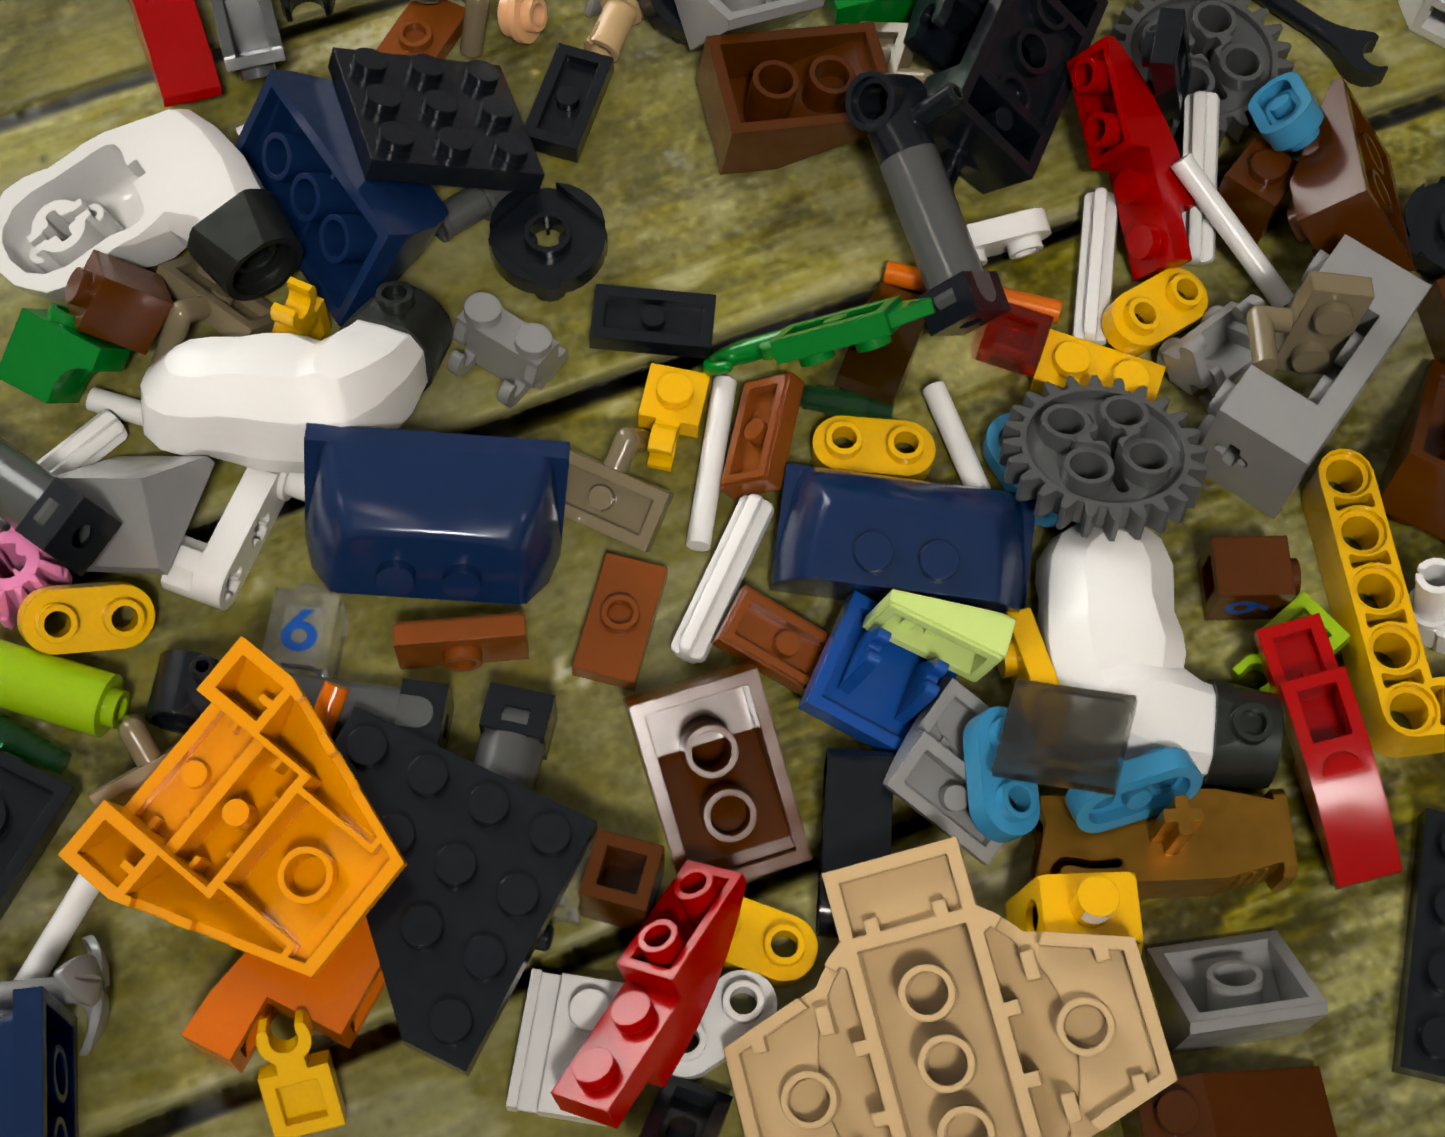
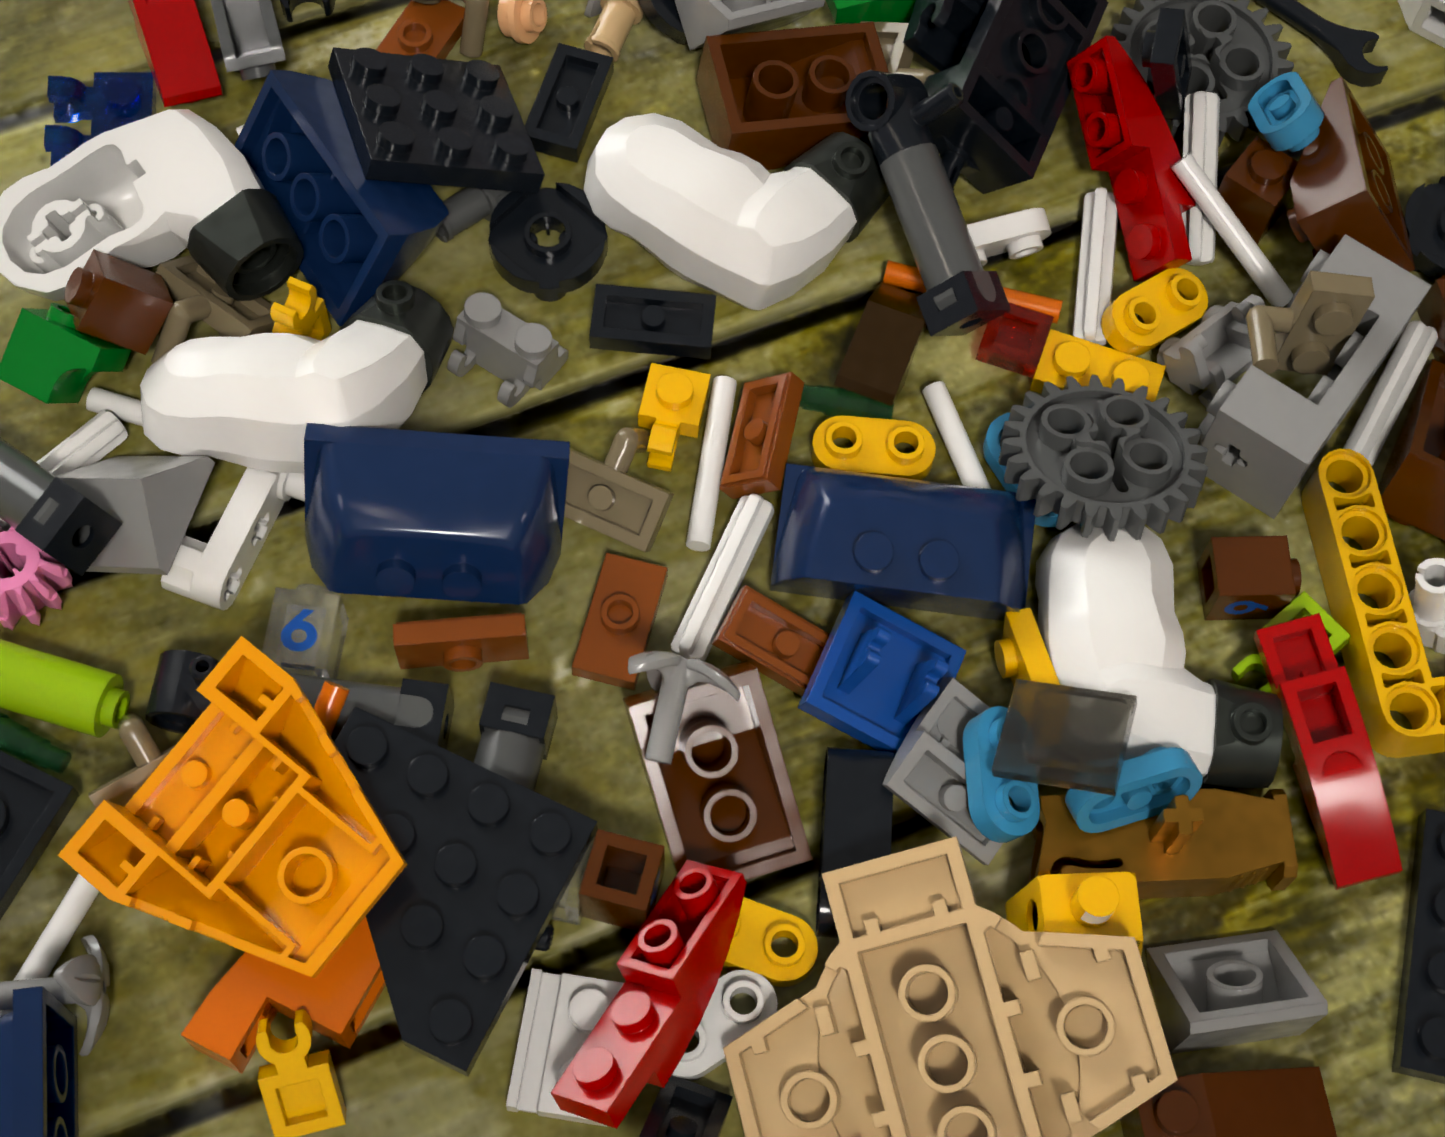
(88, 617): yellow plate -> none
(110, 103): none -> clear blue plate
(673, 678): none -> light grey plant
(723, 214): none -> white piece
(817, 338): green plate -> none
(934, 628): yellowish green slope -> none
(1392, 390): none -> white axle

